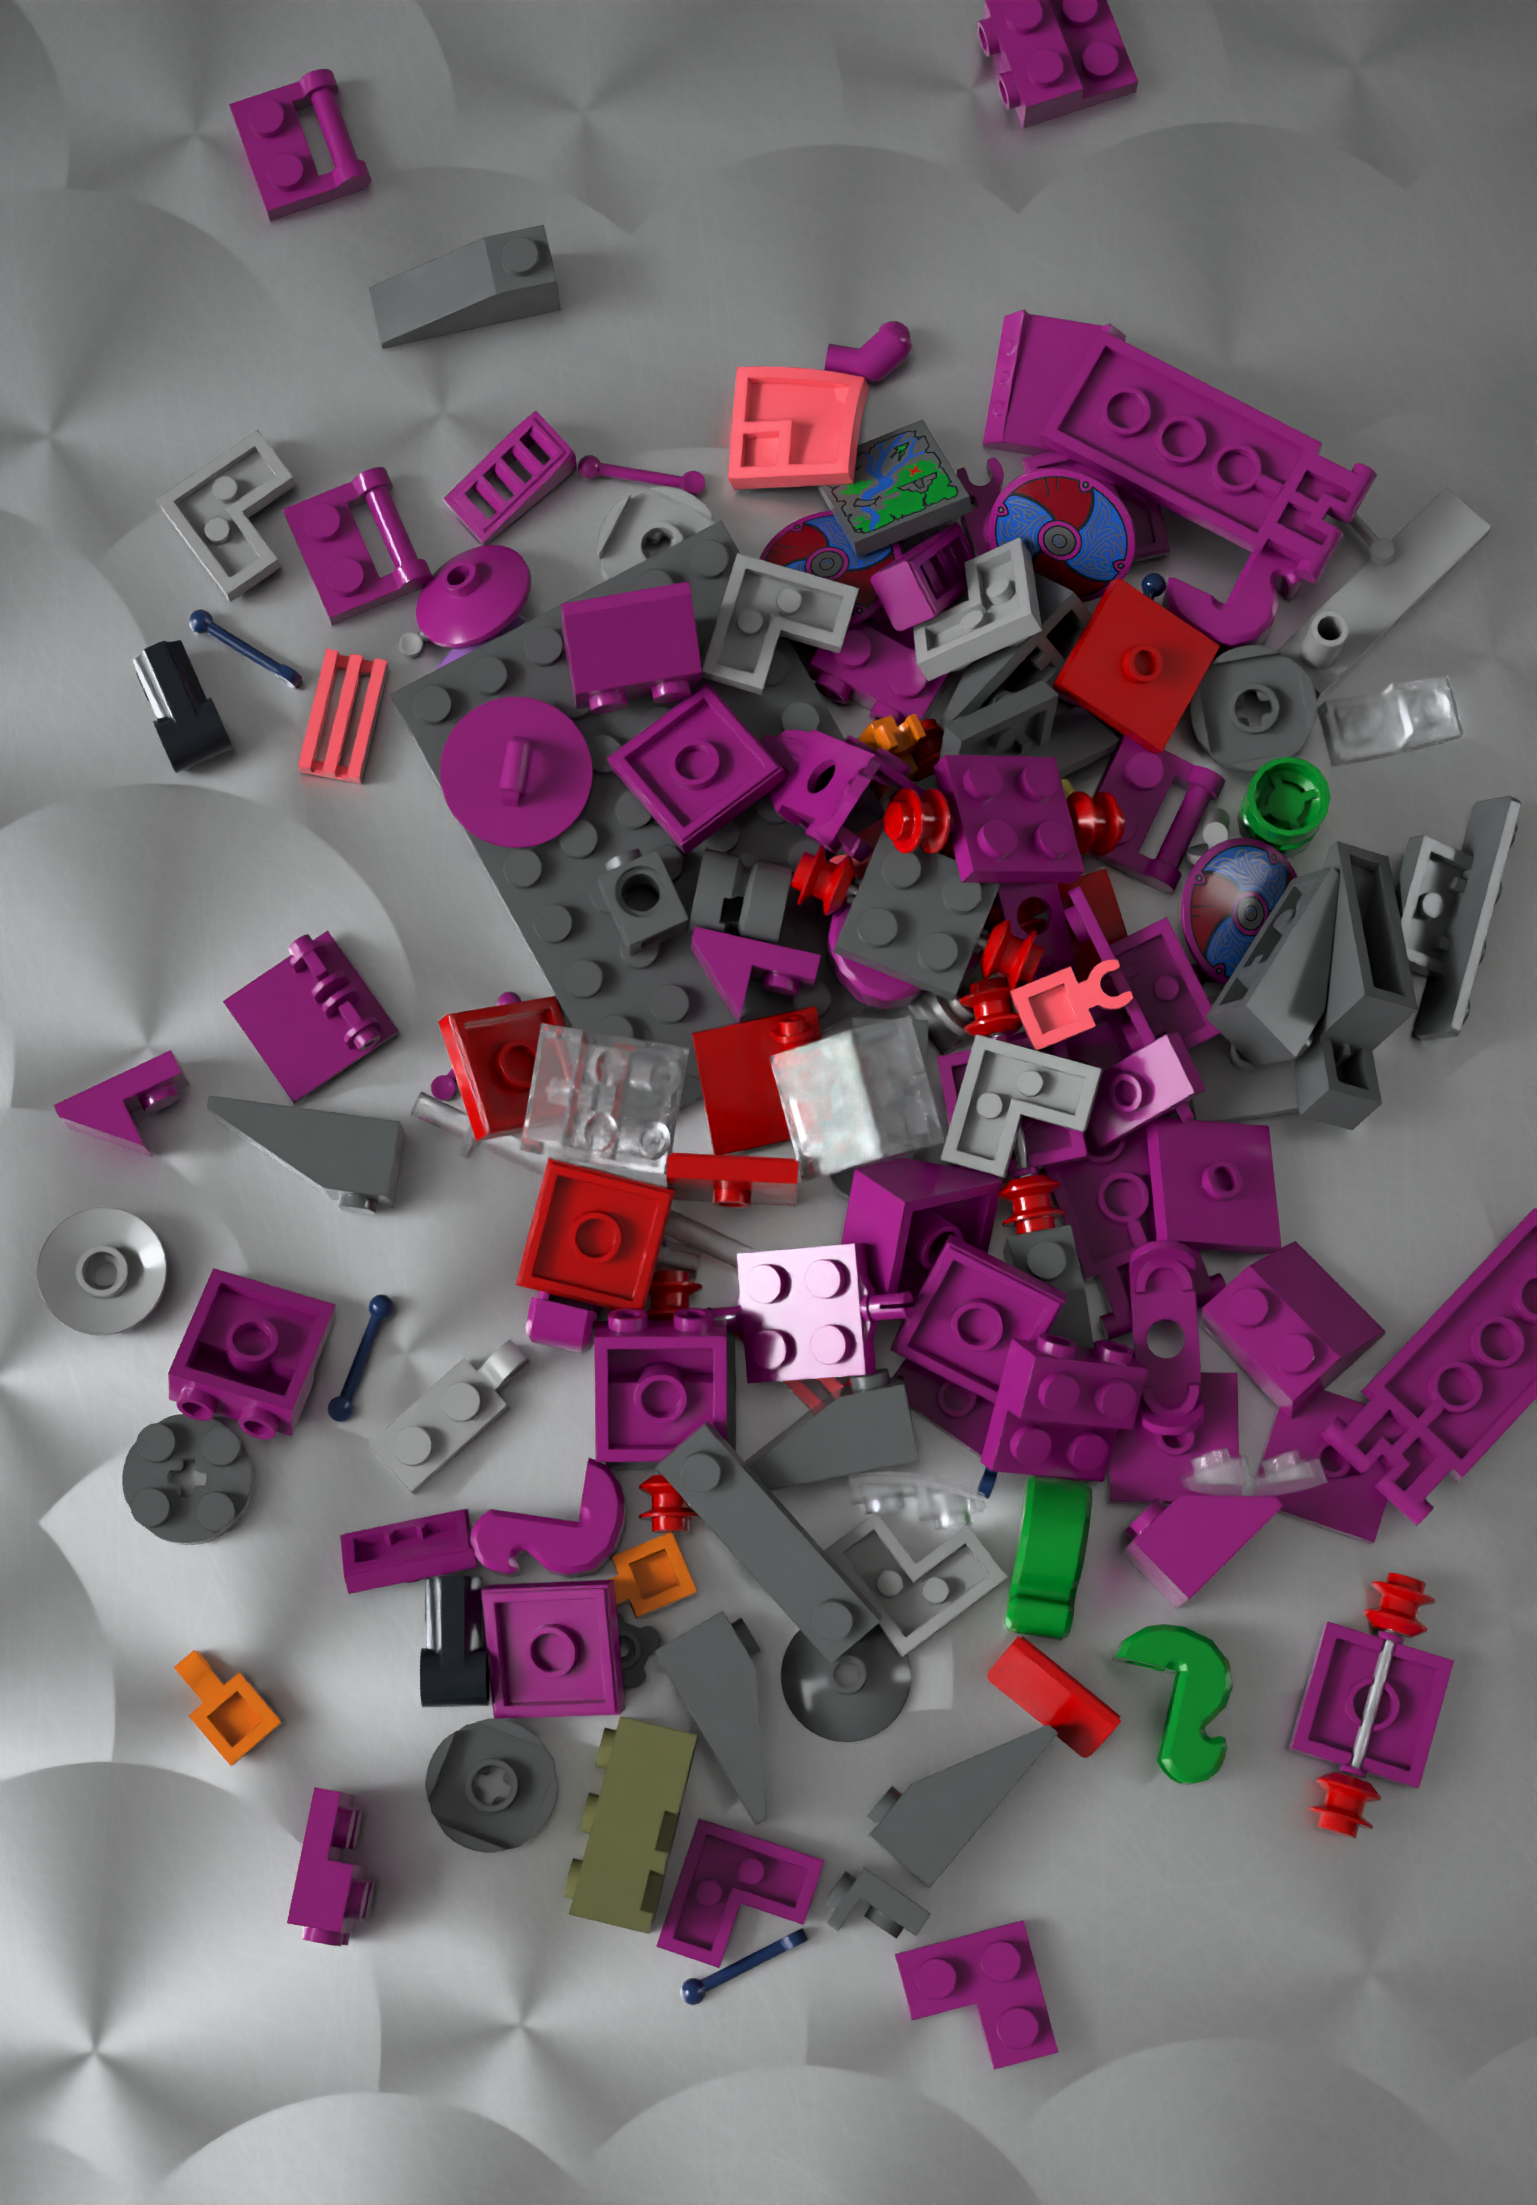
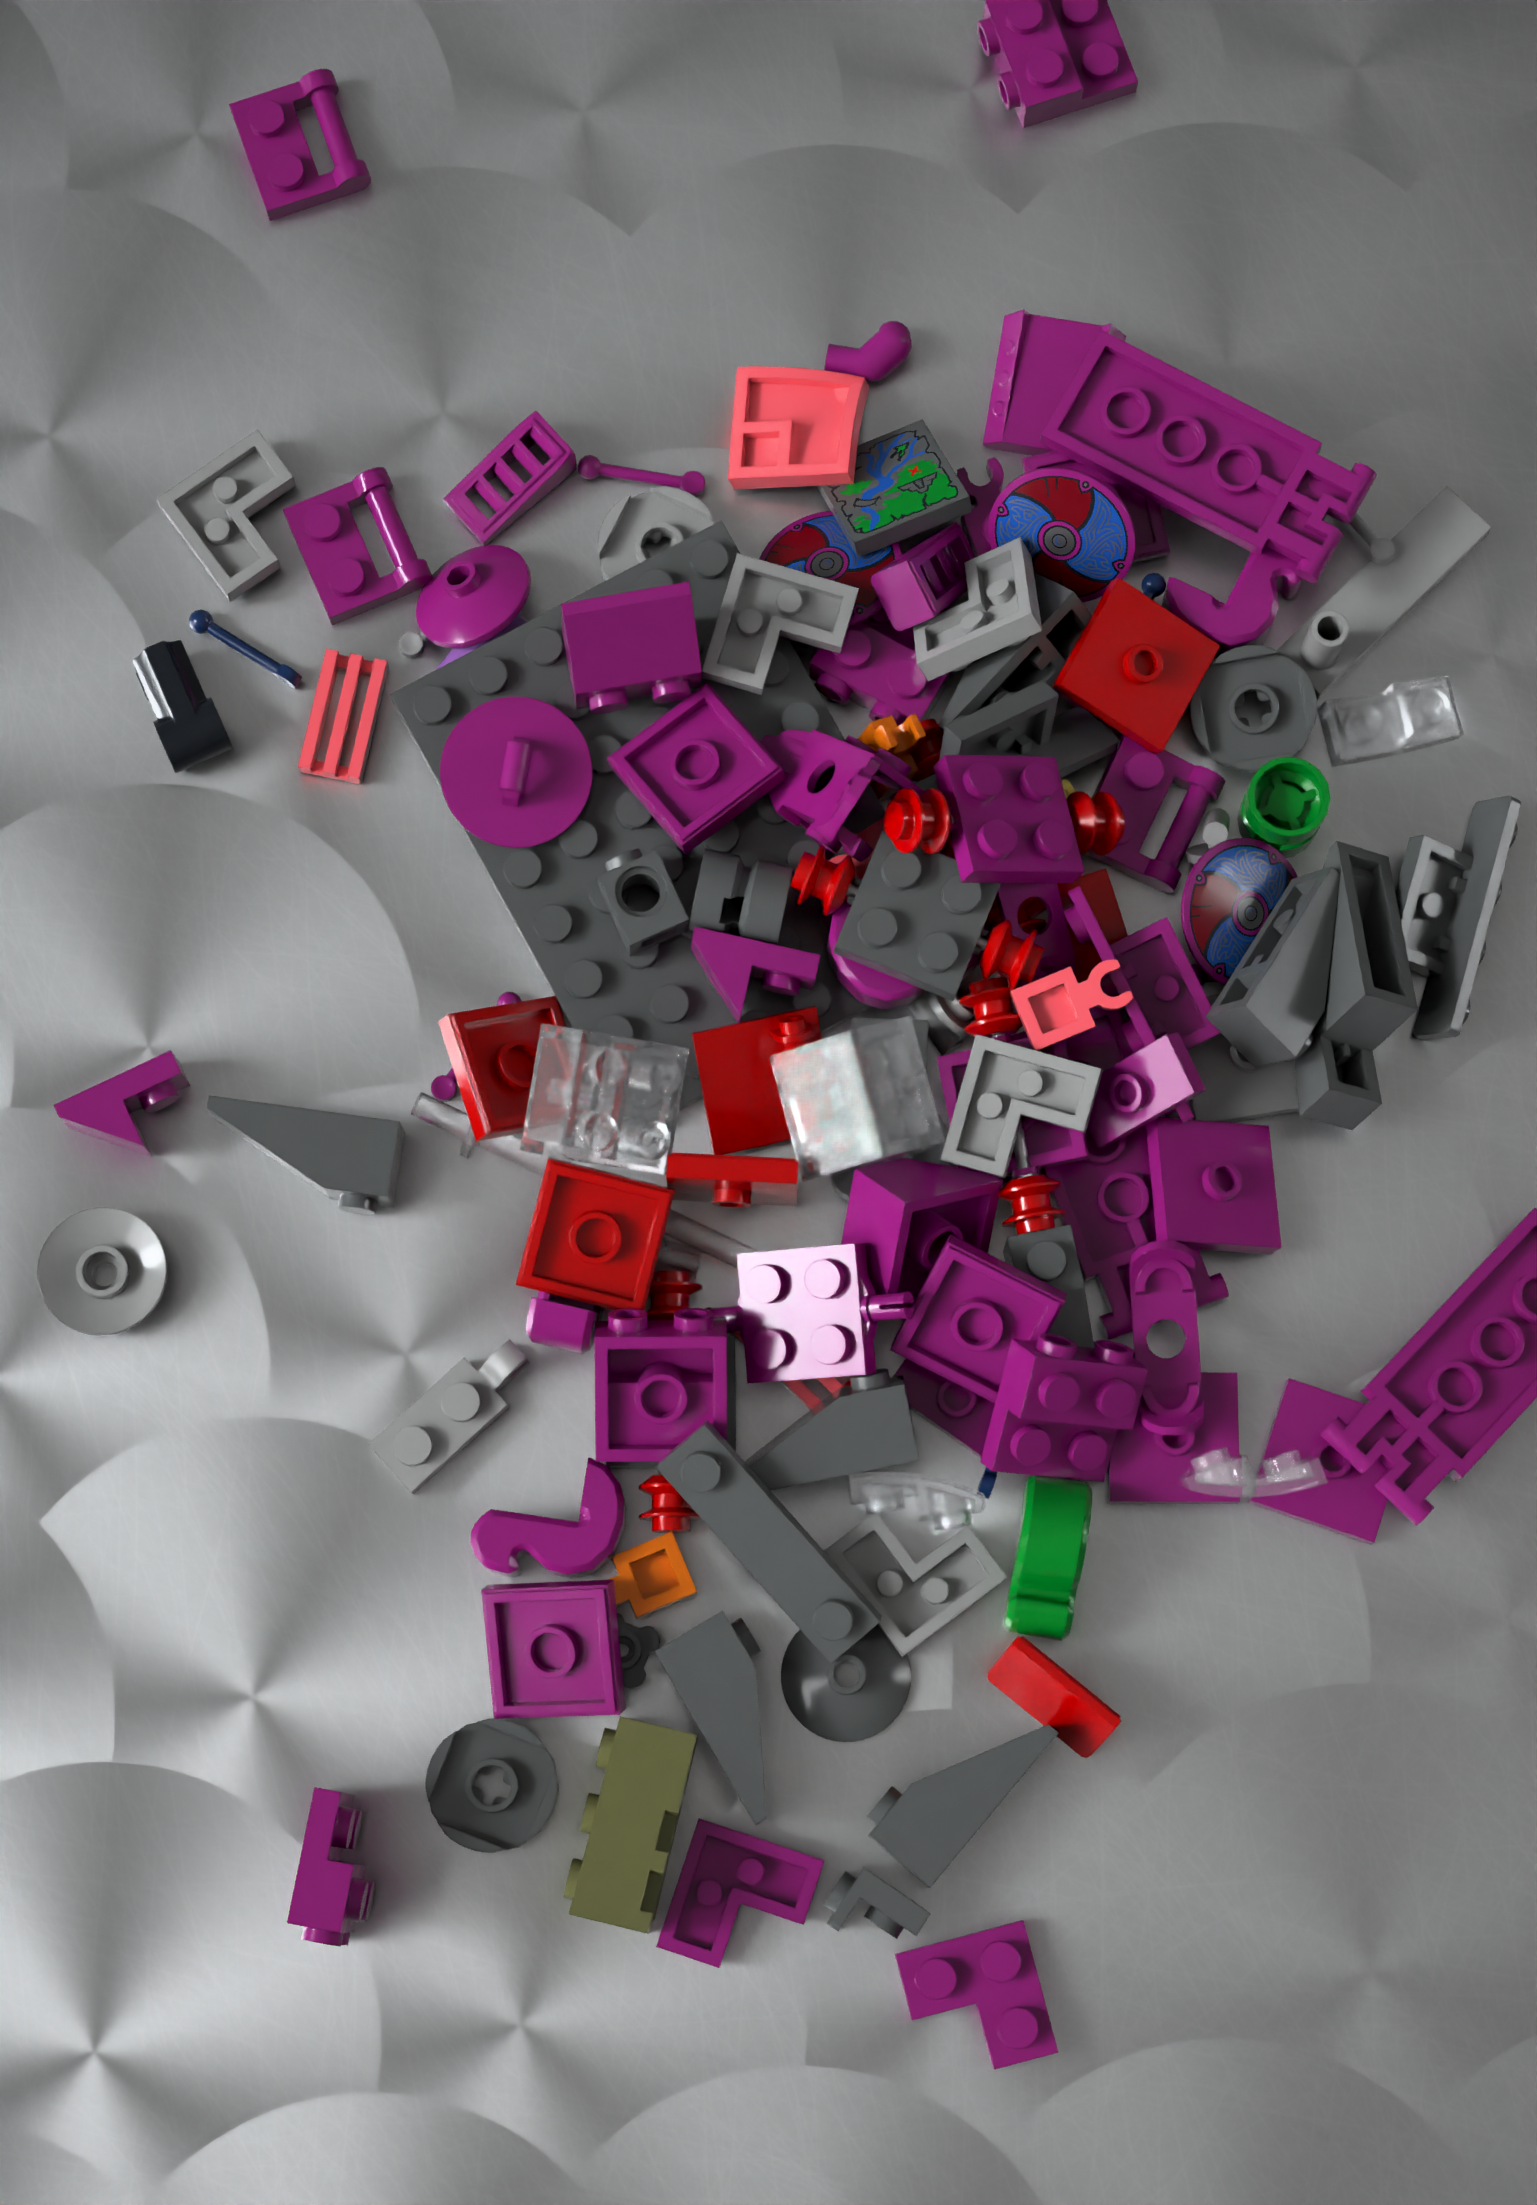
(213, 1507): dark grey plate -> none
(231, 1713): orange plate -> none
(250, 1354): magenta plate -> none
(310, 1015): magenta hinge -> none
(341, 1407): dark blue hinge -> none
(407, 1551): magenta plate -> none
(455, 1659): black piece -> none
(469, 288): dark grey slope -> none
(694, 1990): dark blue hinge -> none
(1193, 1539): magenta slope -> none
(1196, 1699): green animal -> none
(1289, 1326): magenta slope -> none
(1371, 1704): magenta plate -> none

